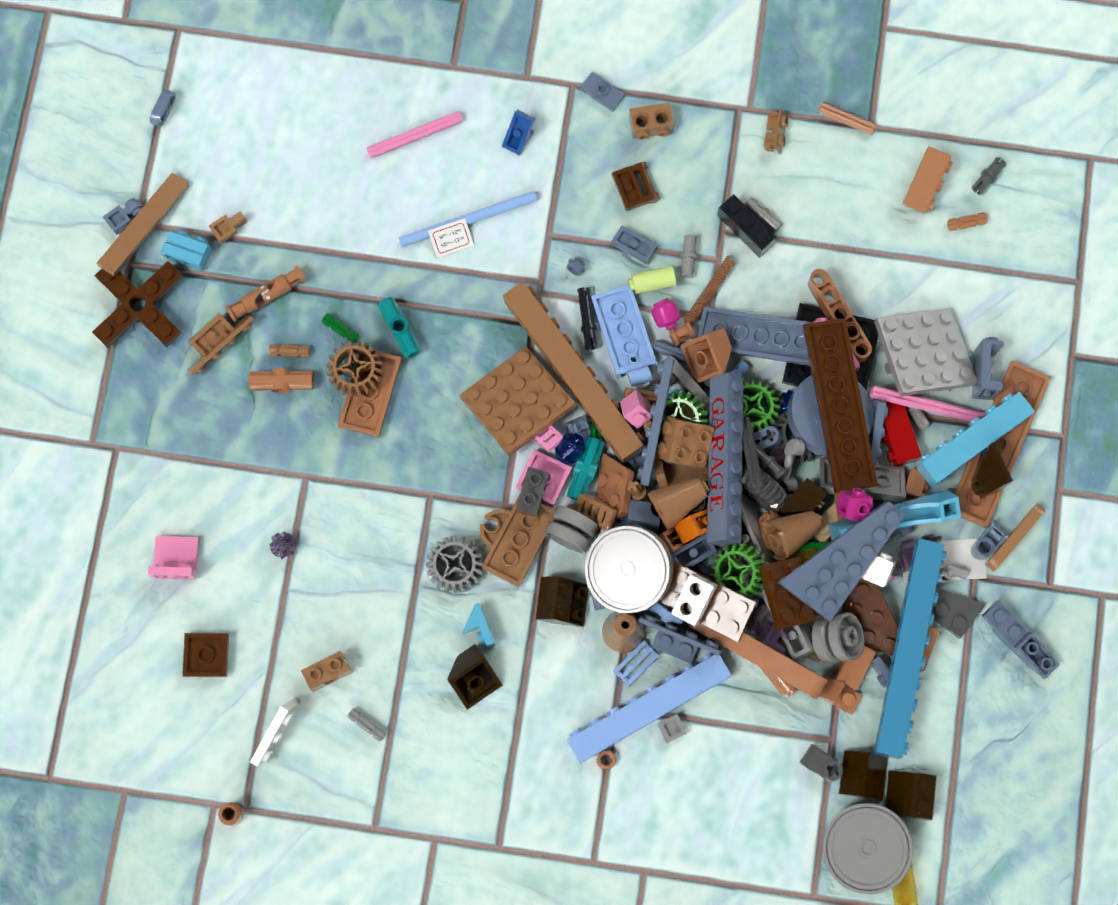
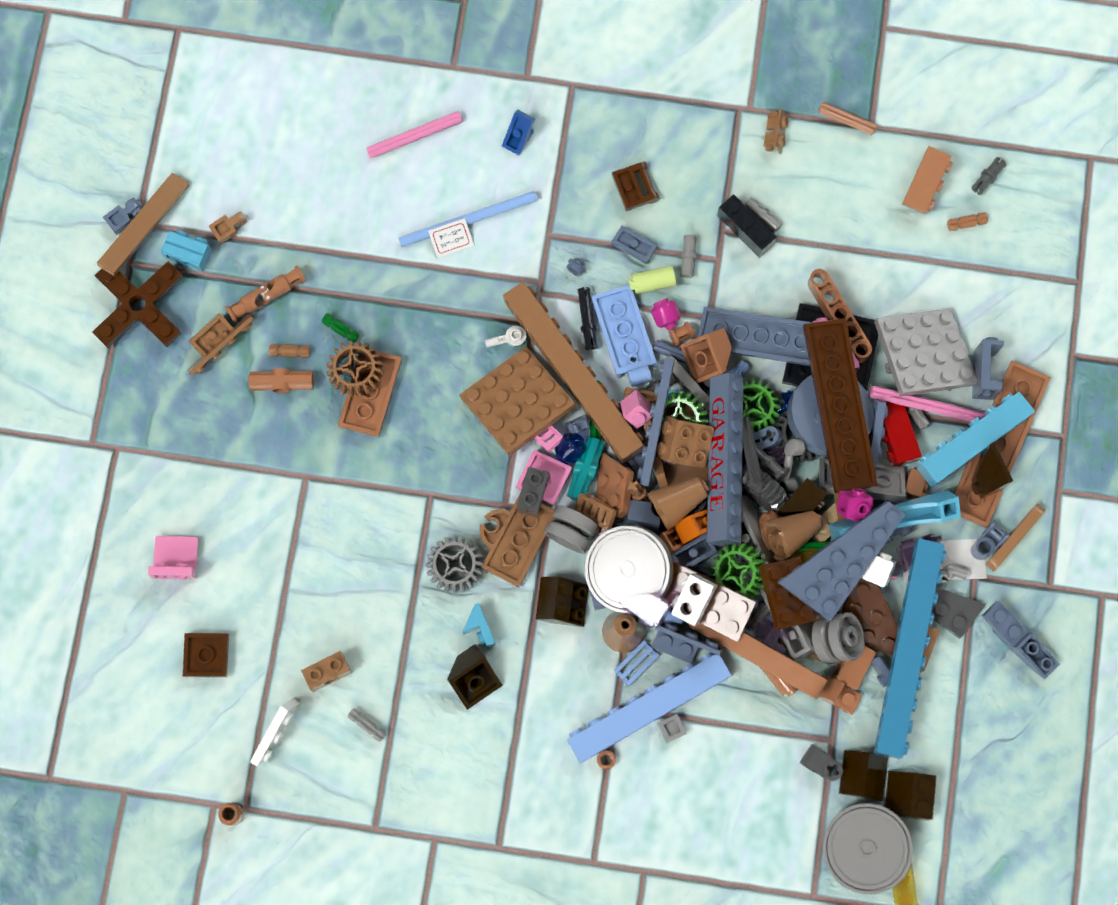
(162, 108): sand blue beam -> none
(283, 545): clear purple gear -> none
(393, 317): teal piece -> none
(514, 336): none -> white plate
(602, 91): sand blue plate -> none
(649, 607): none -> slope
(650, 115): medium nougat brick -> none
(712, 289): nougat piece -> none

